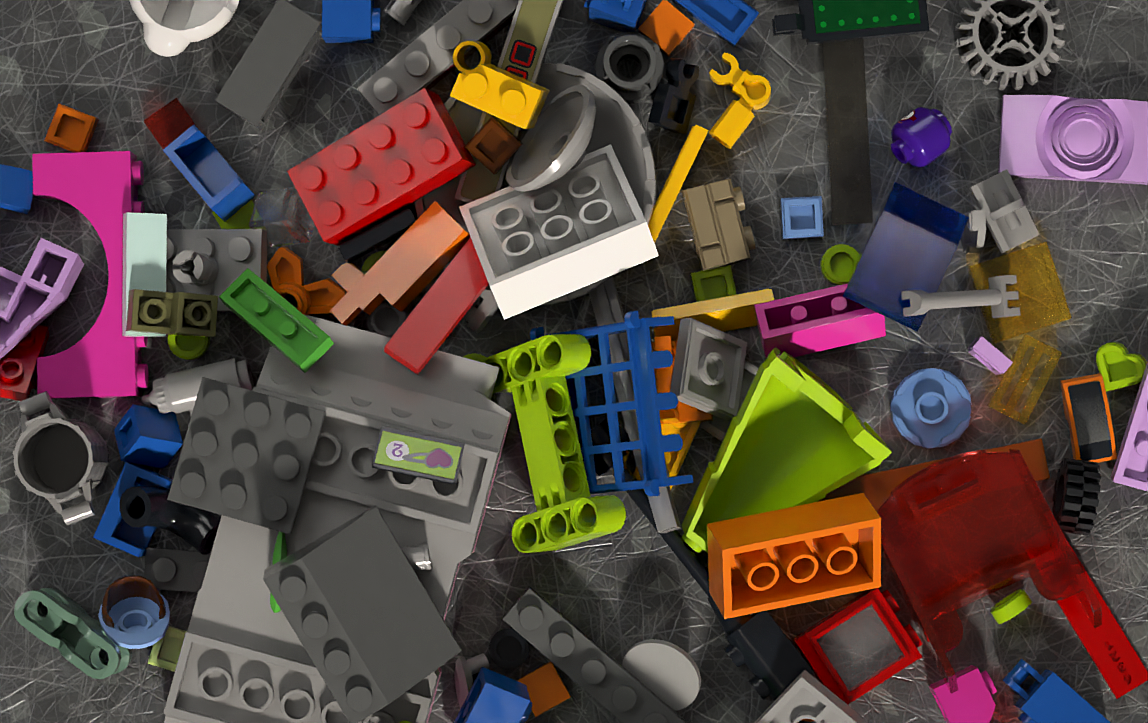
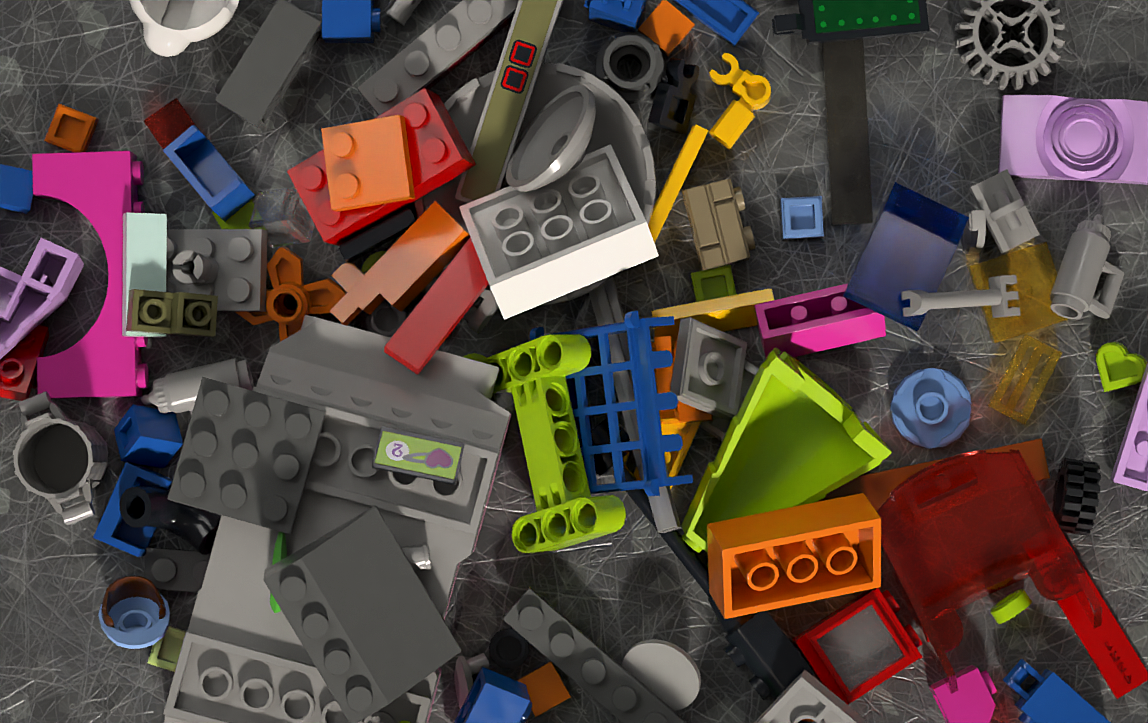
(71, 632): sand green piece -> none
(188, 346): lime tile -> none
(276, 320): bright green plate -> none
(368, 163): none -> orange plate
(493, 145): reddish brown tile -> none
(497, 89): yellow hinge -> none
(838, 263): lime tile -> none
(920, 137): dark purple head -> none
(989, 356): lavender tile -> none
(1081, 271): none -> light grey piece
(1089, 418): slope -> none

